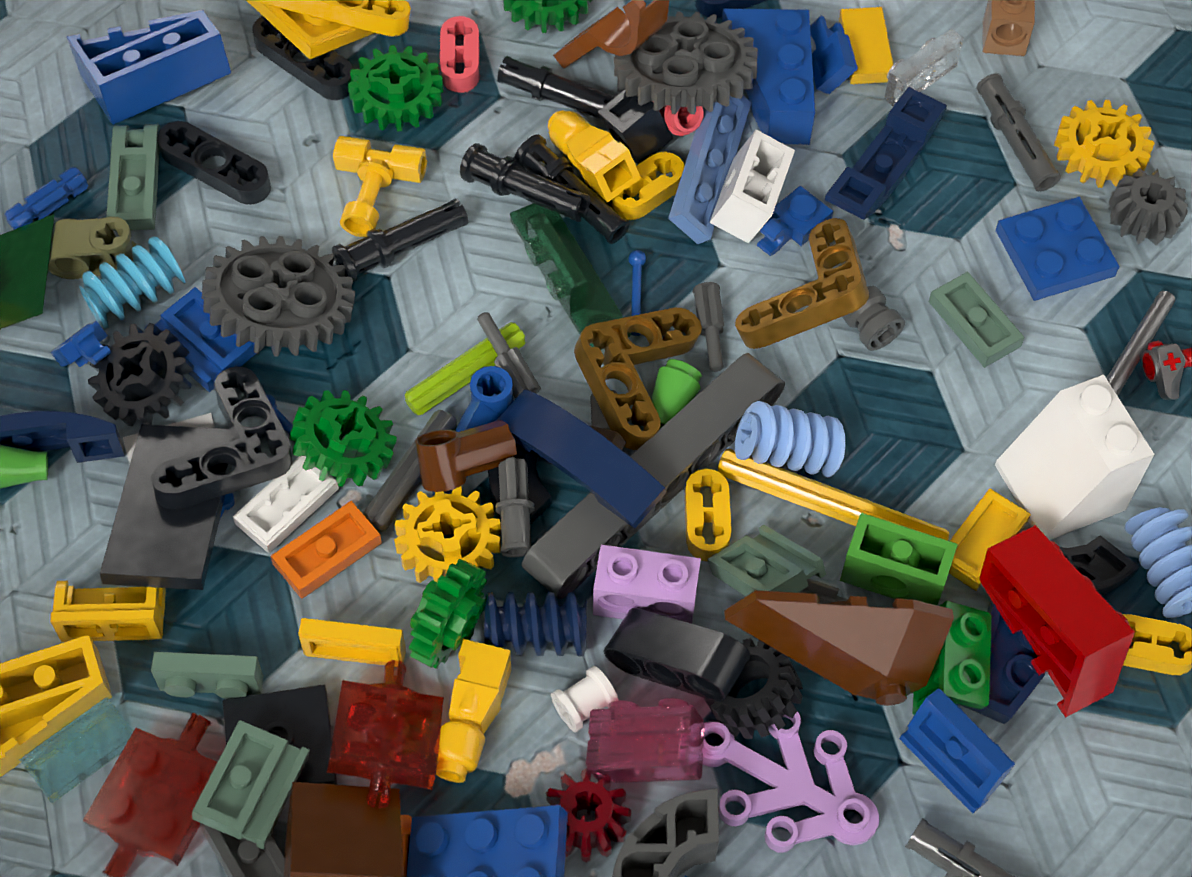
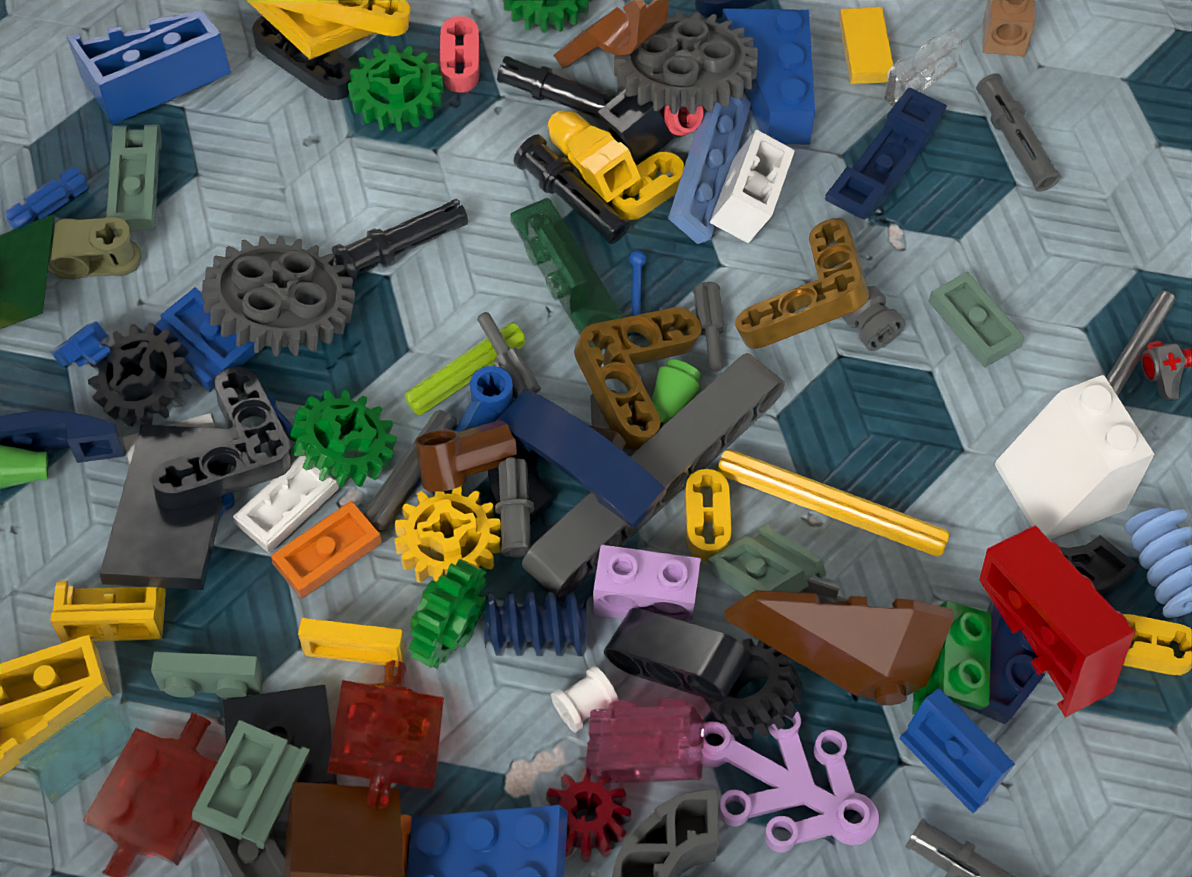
(130, 280): medium azure piece -> none
(223, 178): black beam -> none
(376, 171): yellow bar -> none
(473, 707): yellow piece -> none
(508, 177): black pin -> none
(790, 438): light blue piece -> none
(793, 219): blue plate -> none
(833, 57): blue plate -> none
(897, 561): bright green brick -> none
(988, 524): yellow tile -> none
(1057, 248): blue plate -> none
(1103, 143): yellow gear -> none
(1147, 206): dark grey gear -> none

